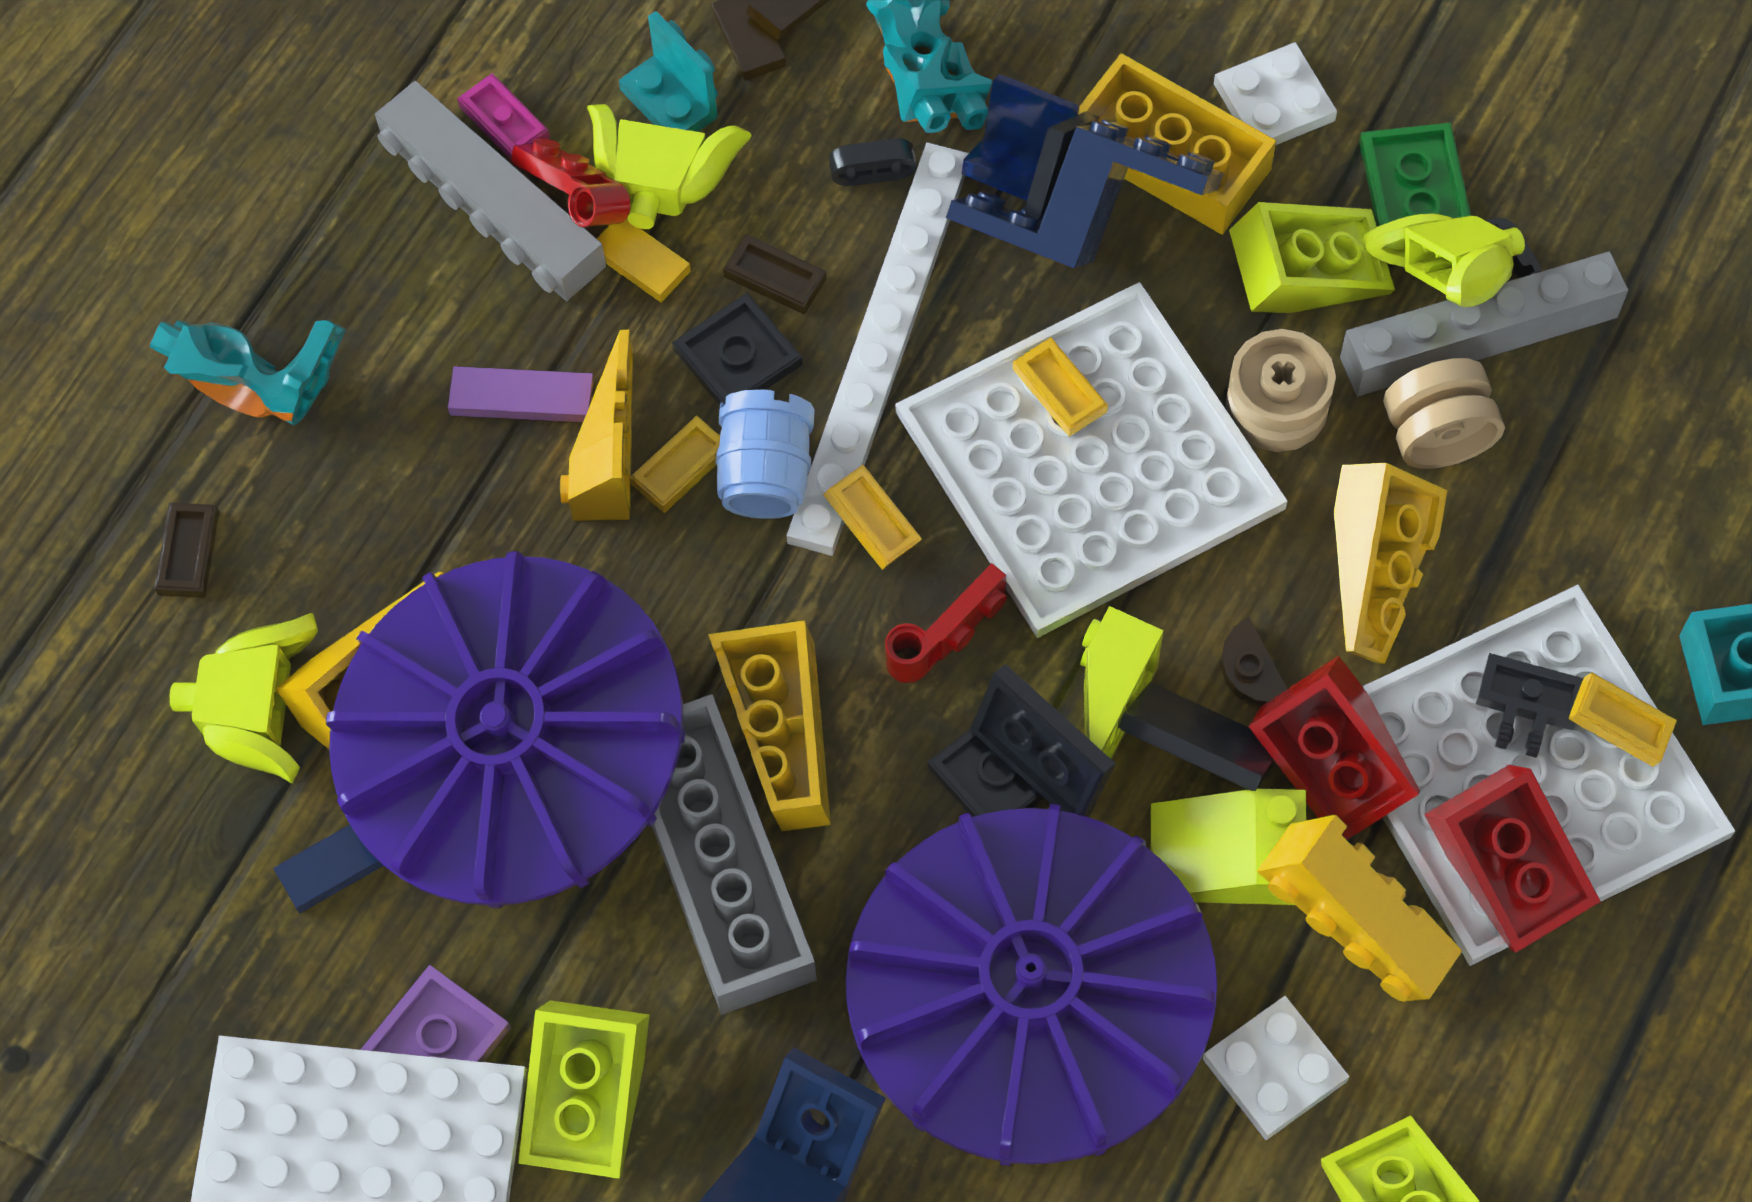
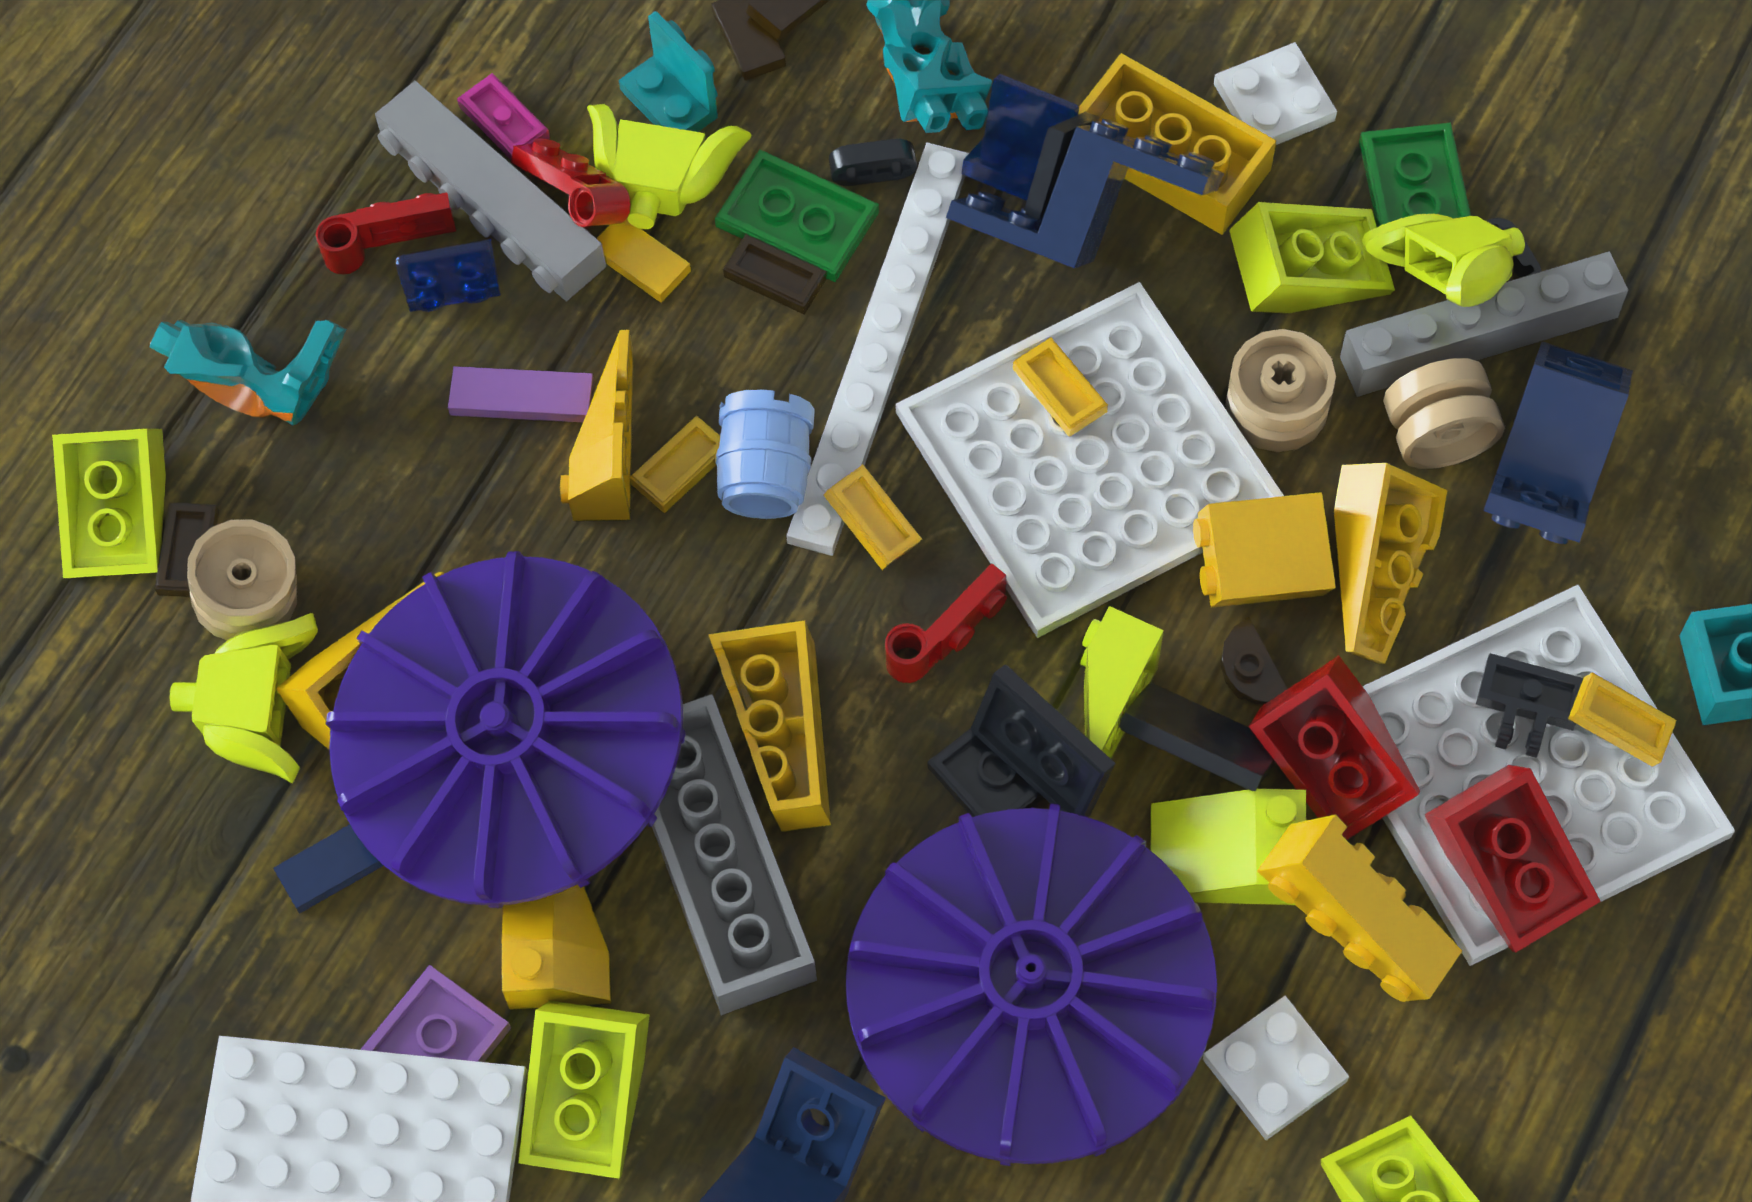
(110, 501): none -> neon yellow slope
(241, 578): none -> tan wheel
(381, 225): none -> red plate
(448, 276): none -> clear blue bracket
(554, 952): none -> yellow wedge
(737, 350): black tile -> none
(797, 213): none -> green tile
(1264, 550): none -> yellow brick
(1558, 443): none -> dark blue bracket

